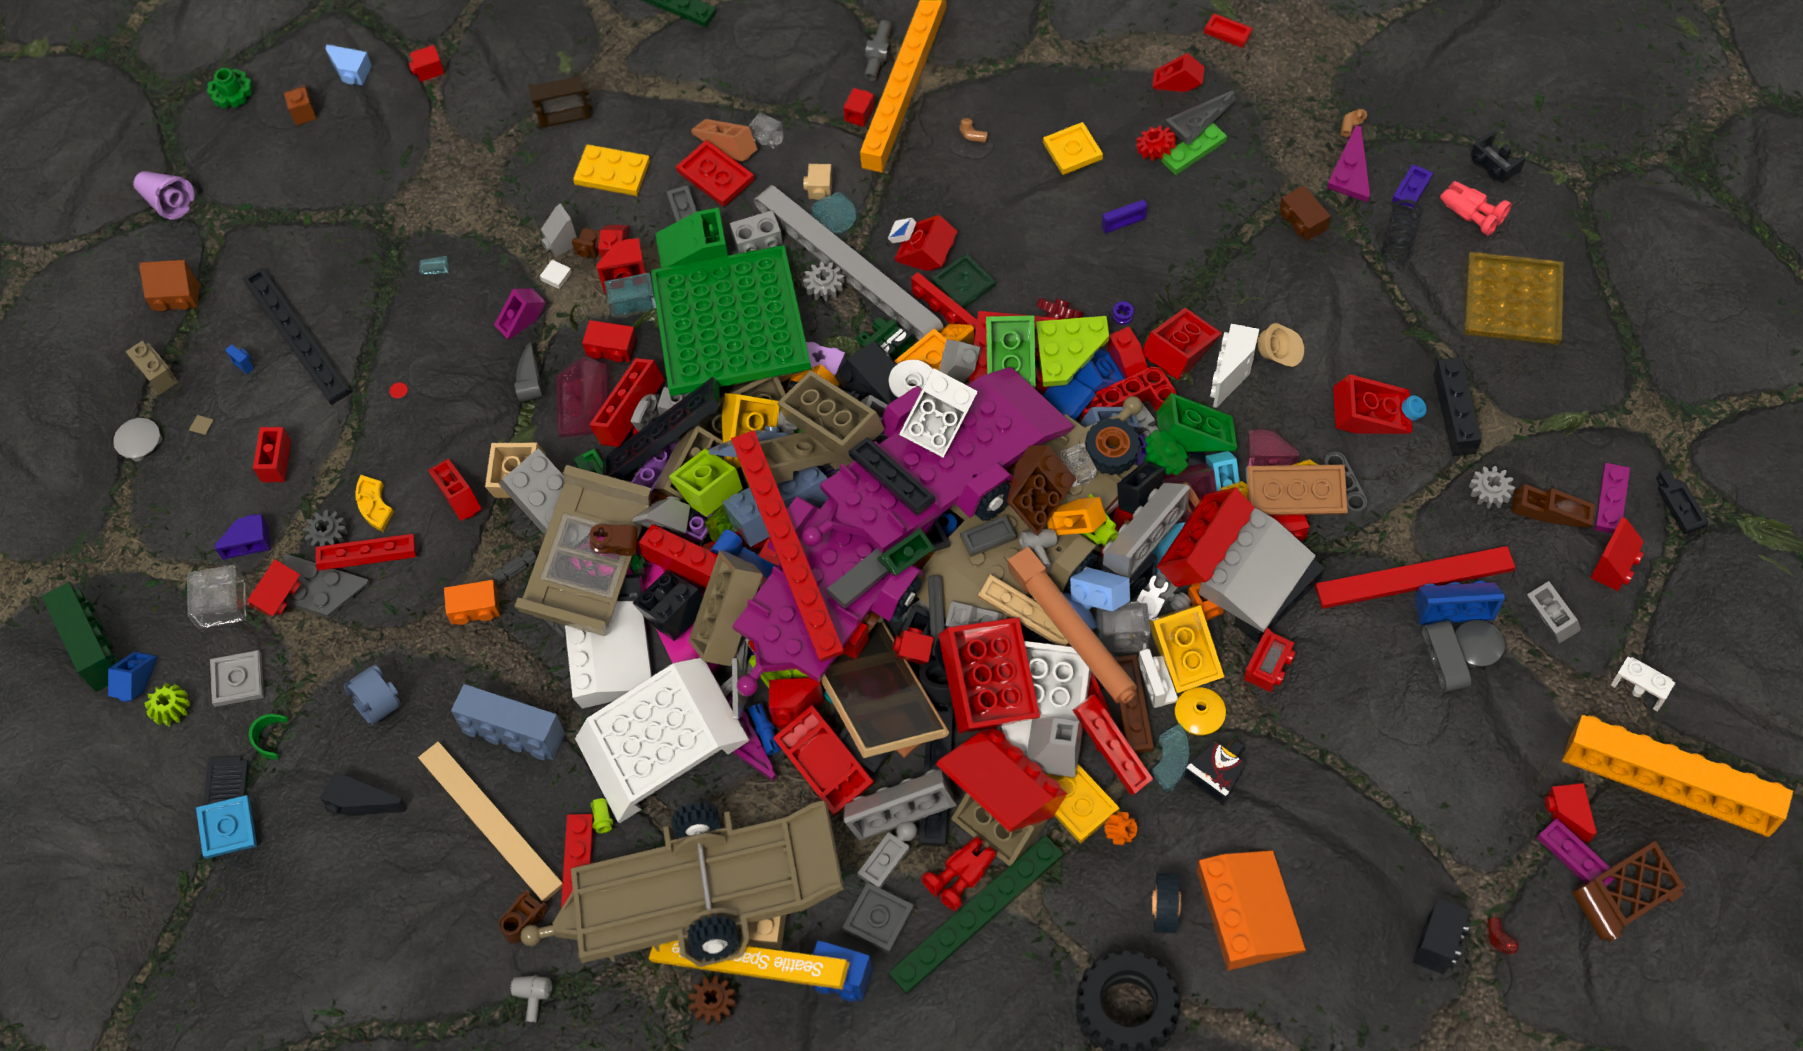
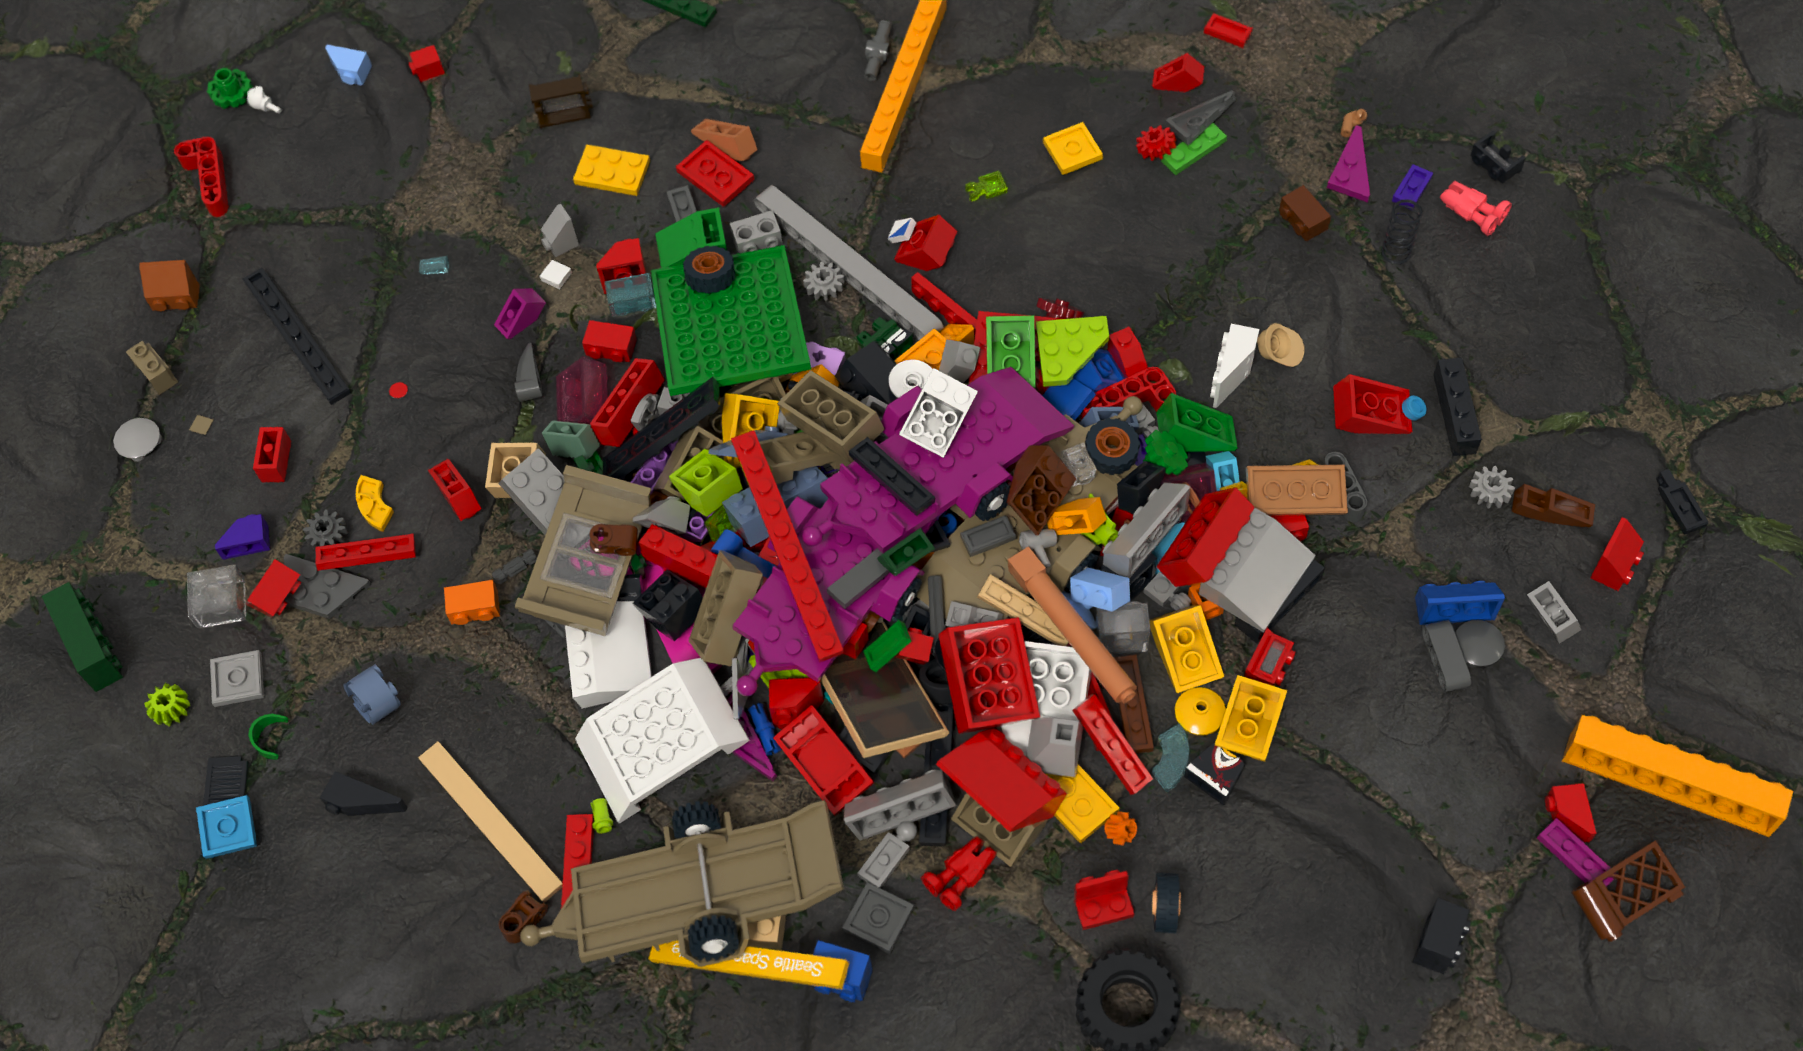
(130, 676): blue slope -> none
(165, 193): lavender cone -> none
(207, 158): none -> red beam
(240, 358): blue plate -> none
(260, 101): none -> white piece
(300, 105): dark orange slope -> none
(508, 722): sand blue brick -> none
(533, 989): light grey piece -> none
(570, 439): none -> sand green brick
(587, 243): reddish brown bracket -> none
(610, 235): red slope -> none
(709, 269): none -> black wheel
(711, 1010): reddish brown gear -> none
(766, 130): clear brick -> none
(818, 181): tan brick -> none
(835, 212): clear light blue dish -> none
(859, 107): red brick -> none
(887, 646): none -> green tile
(963, 281): clear green plate -> none
(970, 133): medium nougat arm -> none
(975, 915): dark green plate -> none
(989, 185): none -> clear neon green plate
(1103, 899): none -> red bracket
(1124, 216): dark purple tile -> none
(1126, 308): dark purple bush -> none
(1152, 597): plate -> none
(1156, 679): white bracket -> none
(1180, 343): red slope -> none
(1249, 908): orange slope -> none
(1251, 718): none -> yellow slope
(1269, 449): clear pink slope -> none
(1413, 576): red tile -> none
(1499, 939): clear red arm -> none
(1514, 298): clear yellow plate -> none
(1611, 497): magenta plate -> none
(1645, 679): white window -> none

